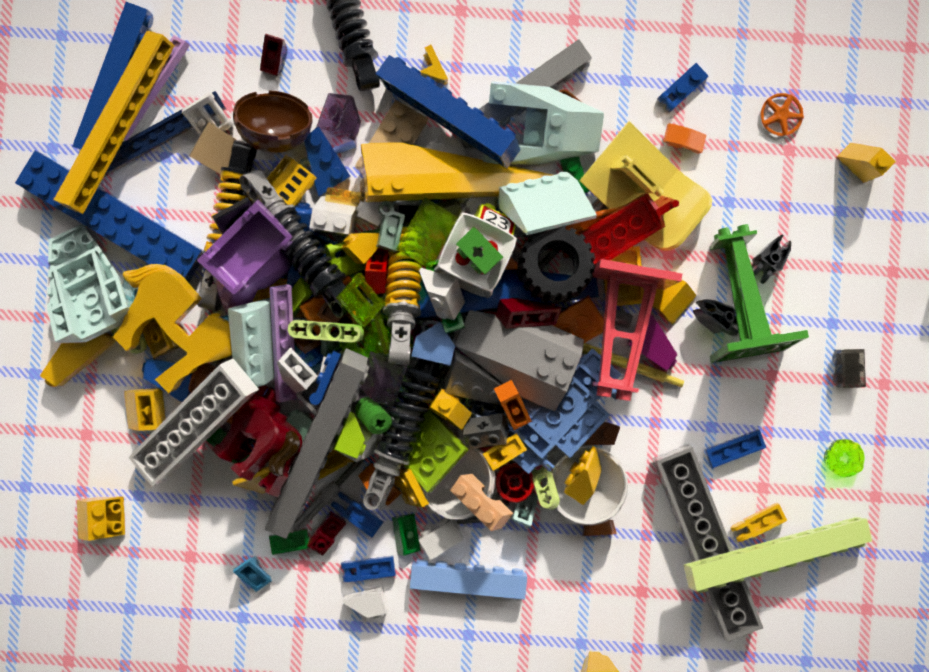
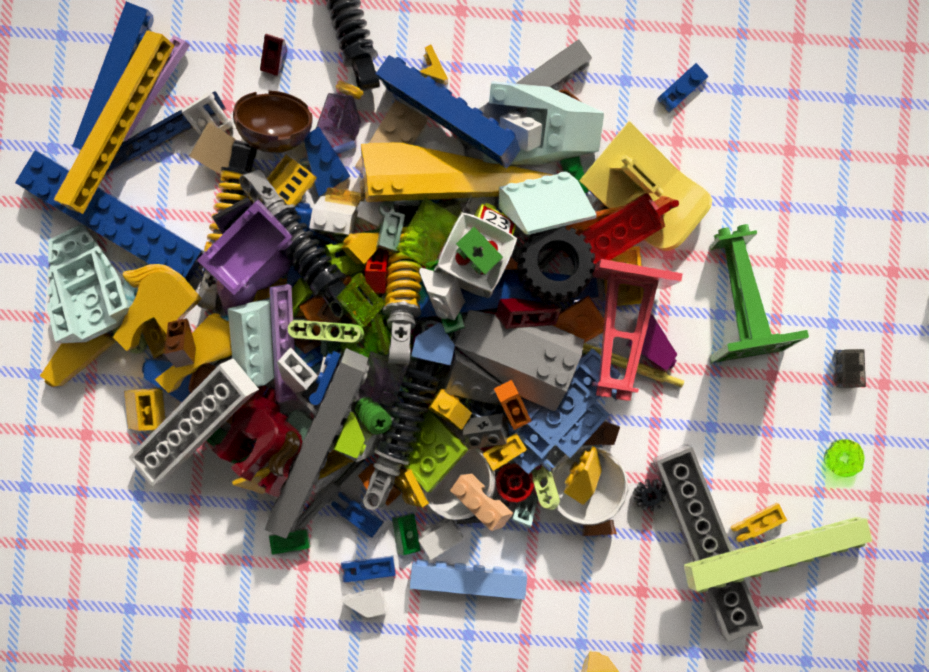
(100, 517): yellow slope -> none
(180, 343): none -> reddish brown slope
(252, 574): dark azure slope -> none
(326, 532): dark red slope -> none
(349, 89): none -> yellow axle
(526, 129): none -> white brick
(623, 319): dark grey brick -> none
(650, 502): none -> black gear
(673, 301): yellow slope -> none
(685, 137): orange slope -> none
(716, 316): black hinge -> none
(735, 448): blue plate -> none
(771, 258): black hinge -> none
(782, 114): orange wheel -> none
(866, 161): yellow slope -> none

